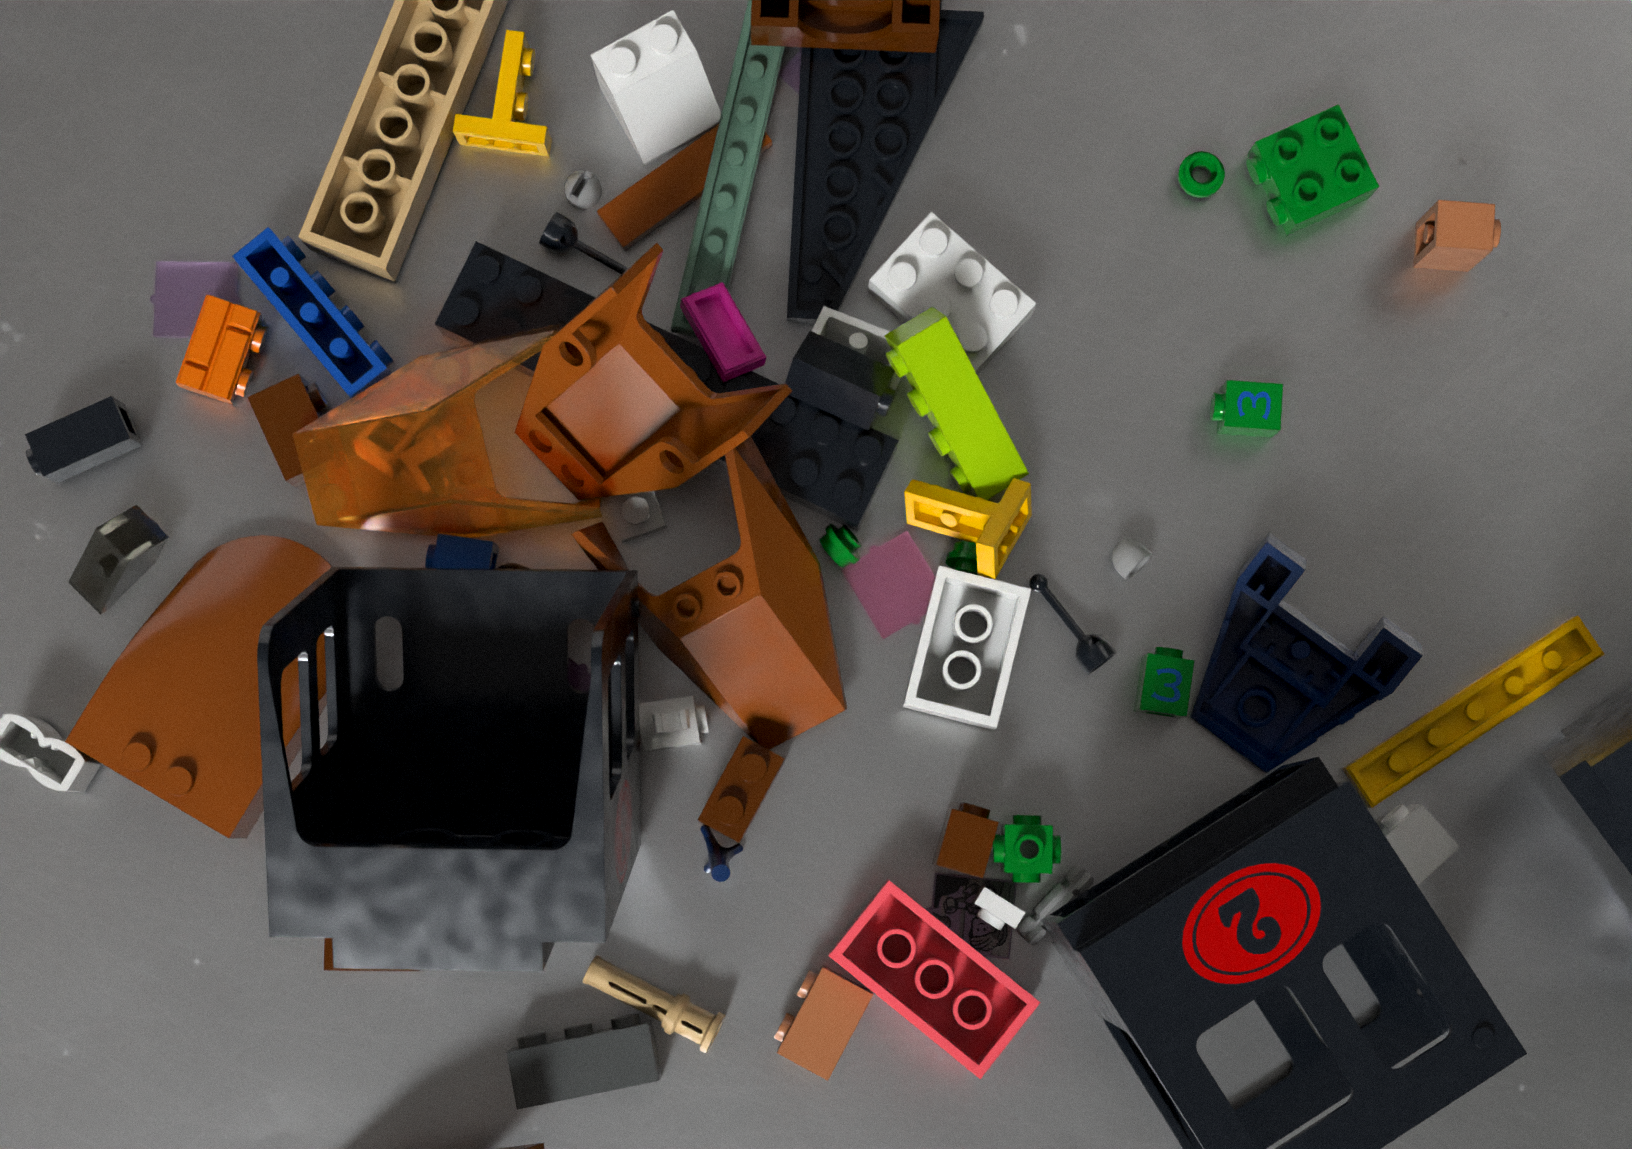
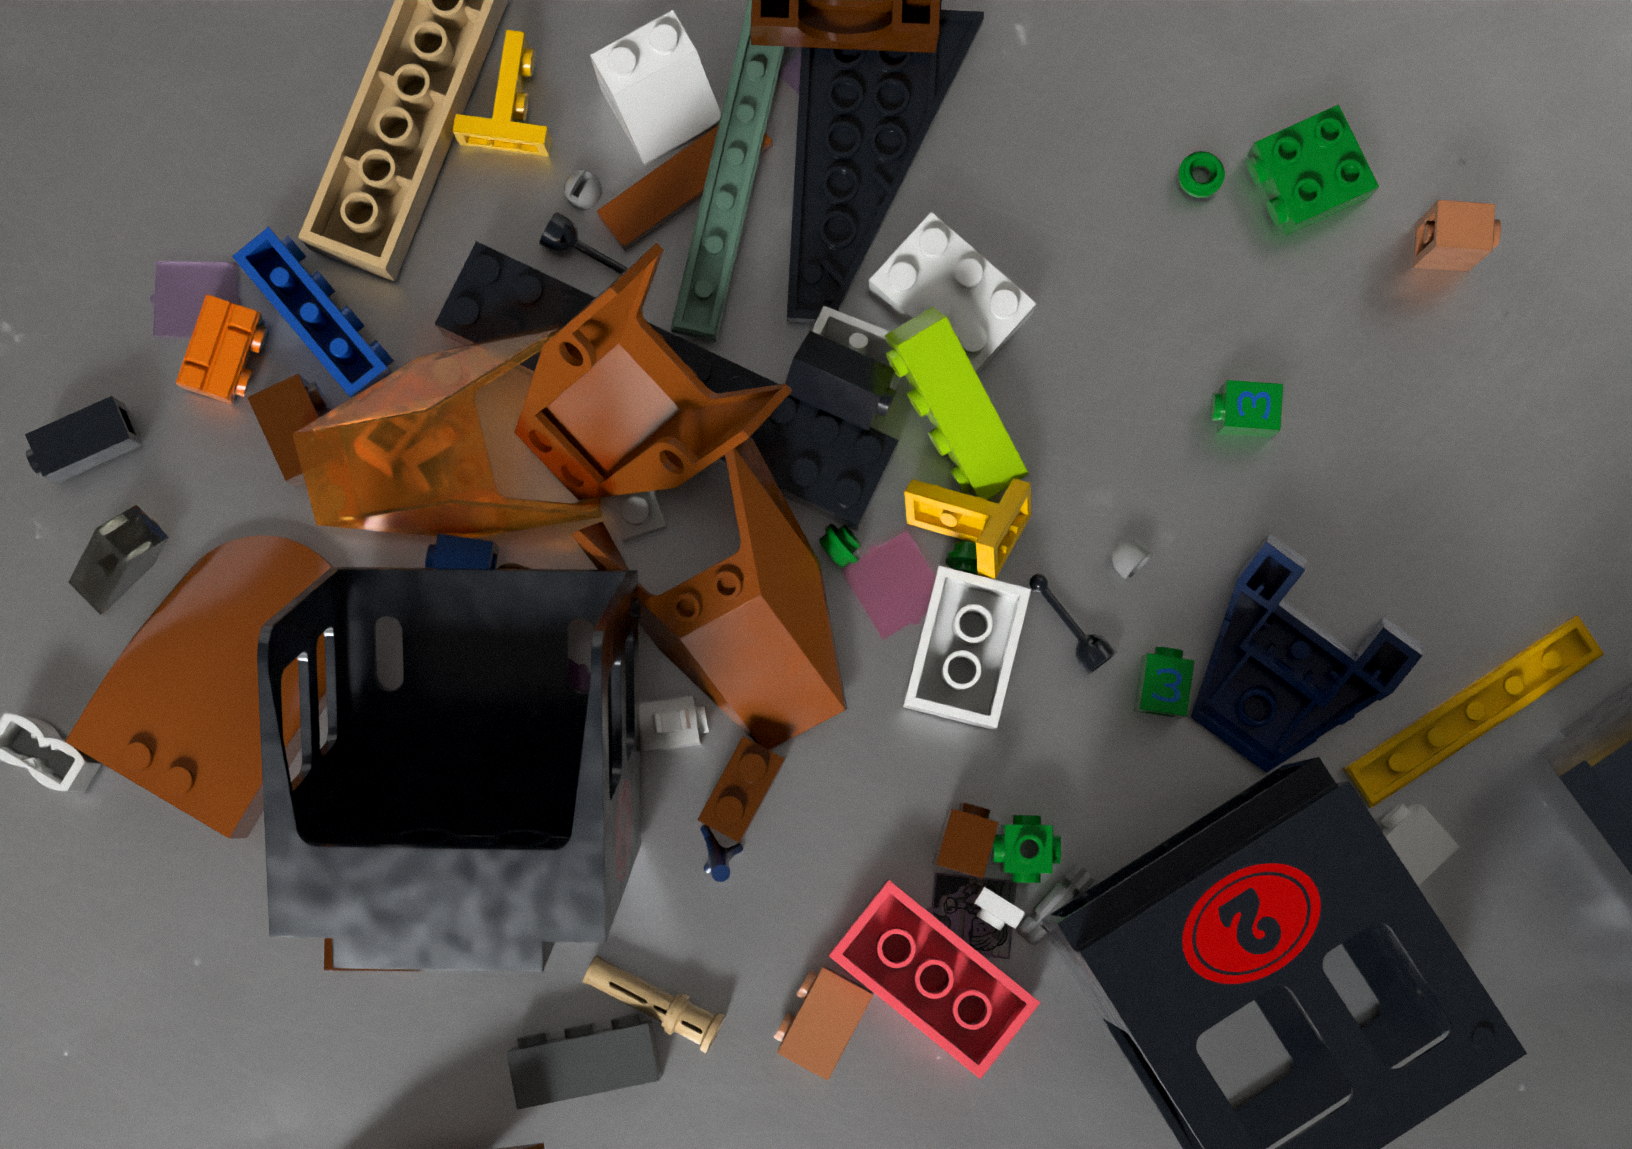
(723, 332): dark pink tile -> none

